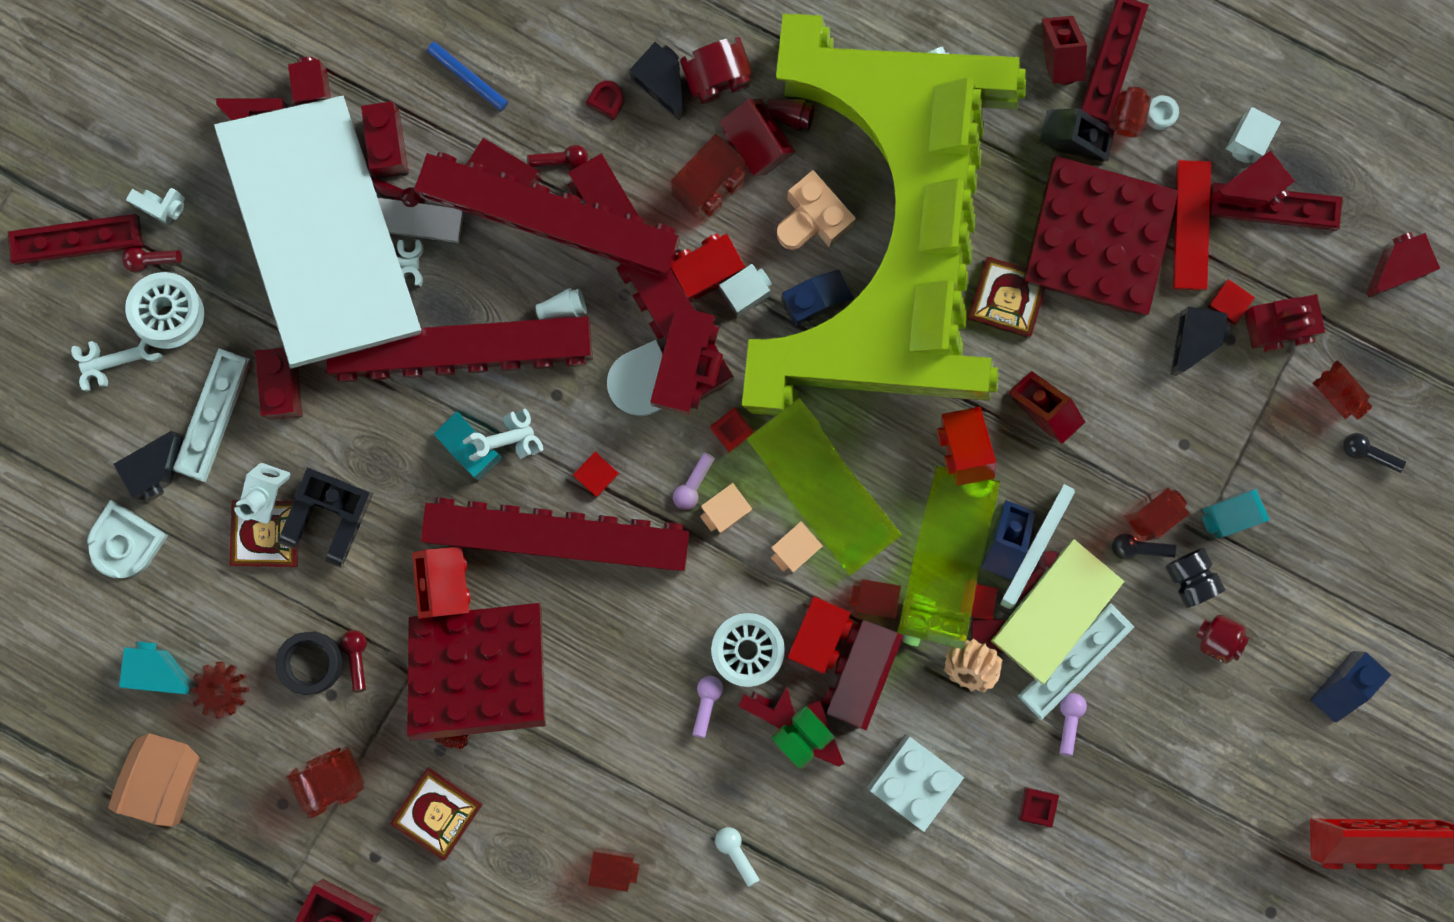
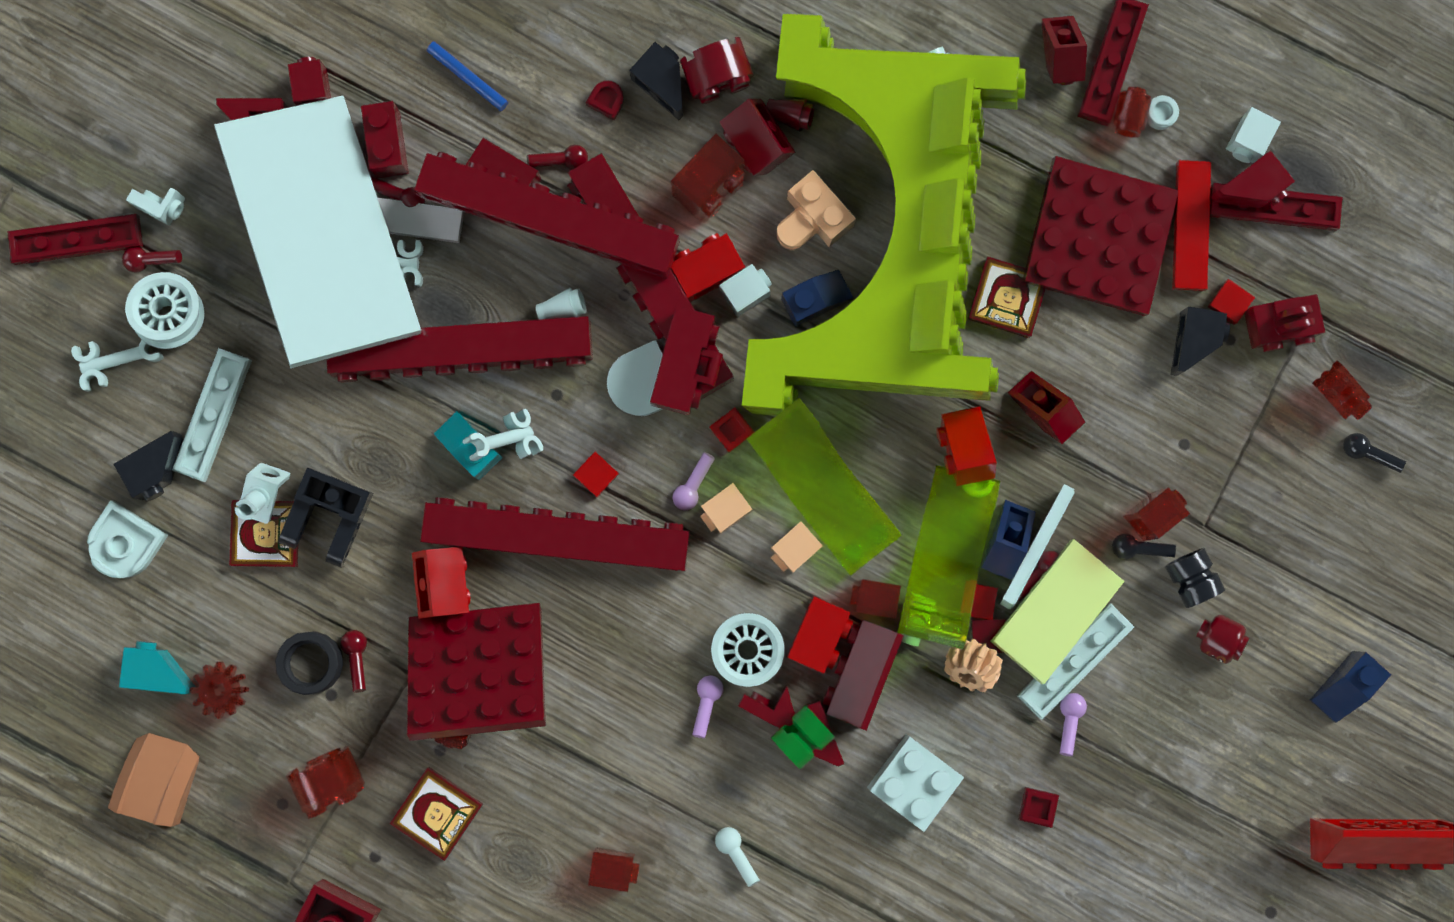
(277, 385): dark red brick -> none
(1077, 134): black slope -> none
(1234, 514): teal slope -> none
(1402, 263): dark red slope -> none

